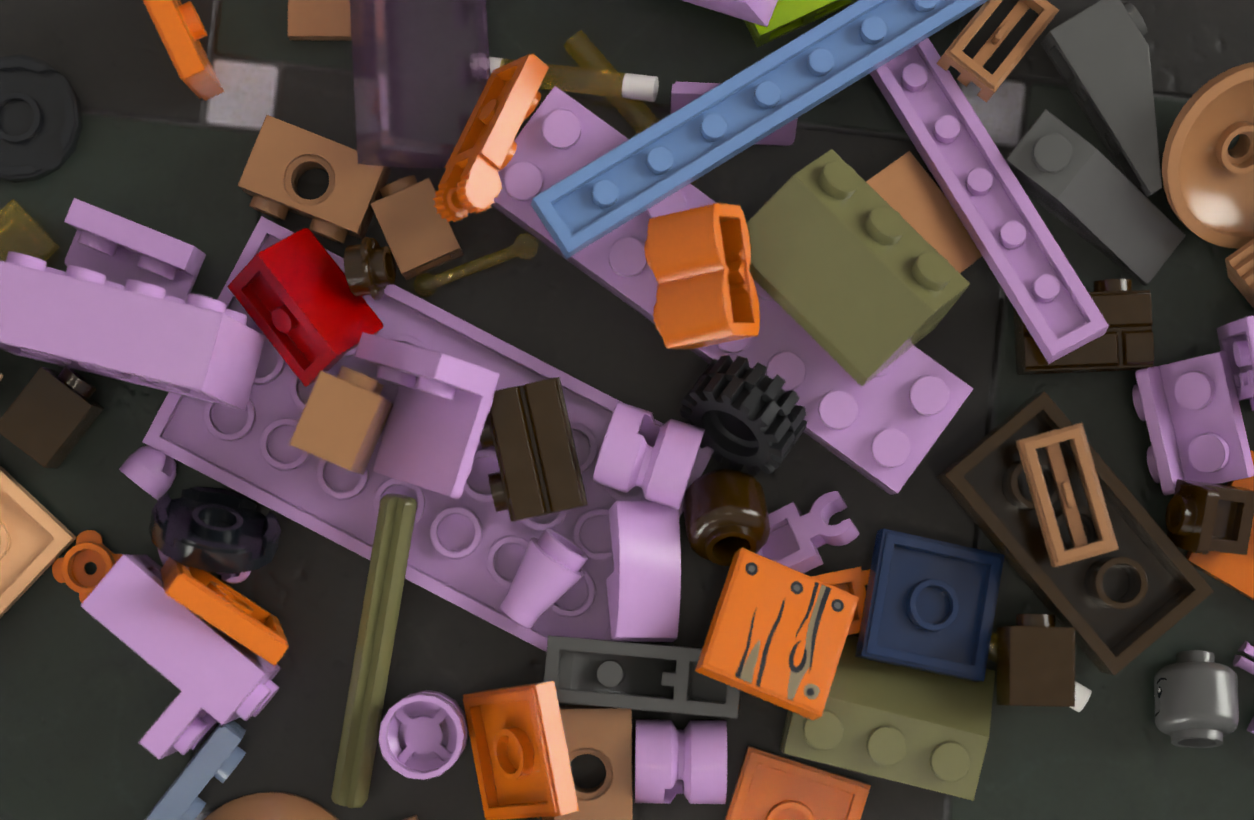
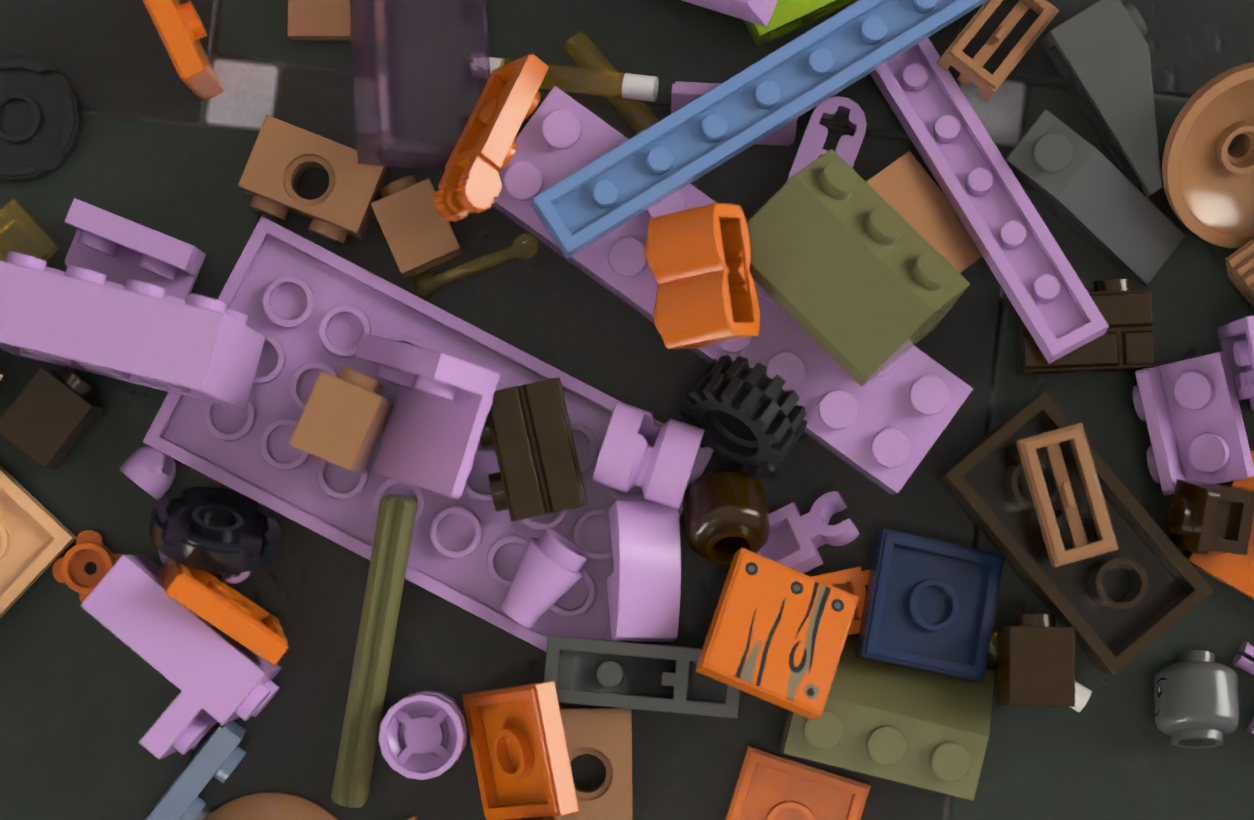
(303, 304): red panel -> none
(369, 268): dark brown plate -> none
(681, 761): lavender wheel -> none
(816, 134): none -> lavender beam

